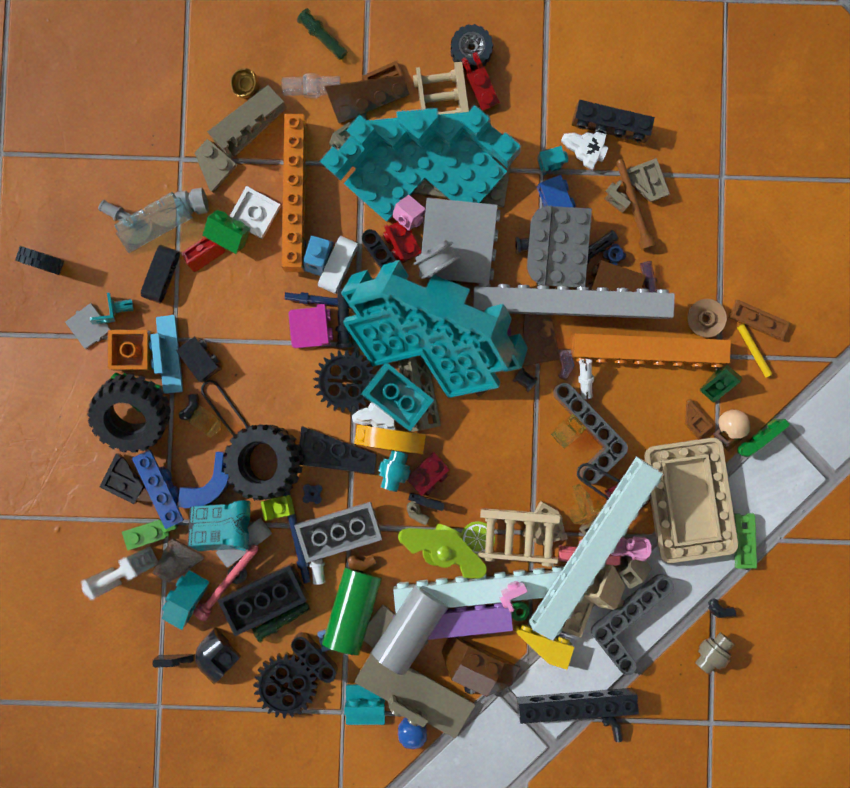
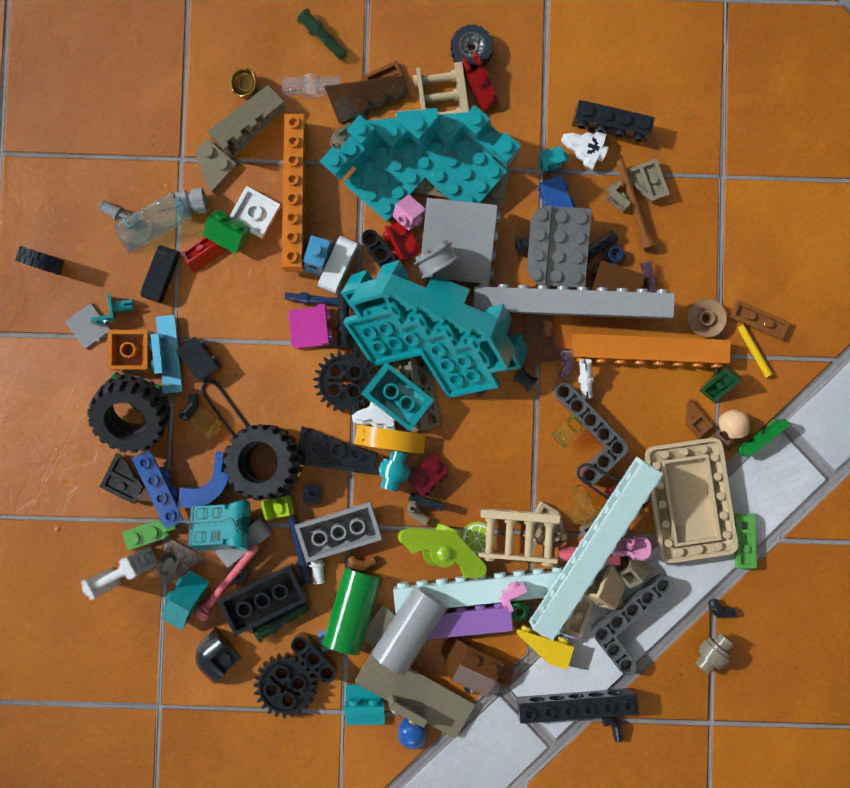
(172, 660): black tile -> none

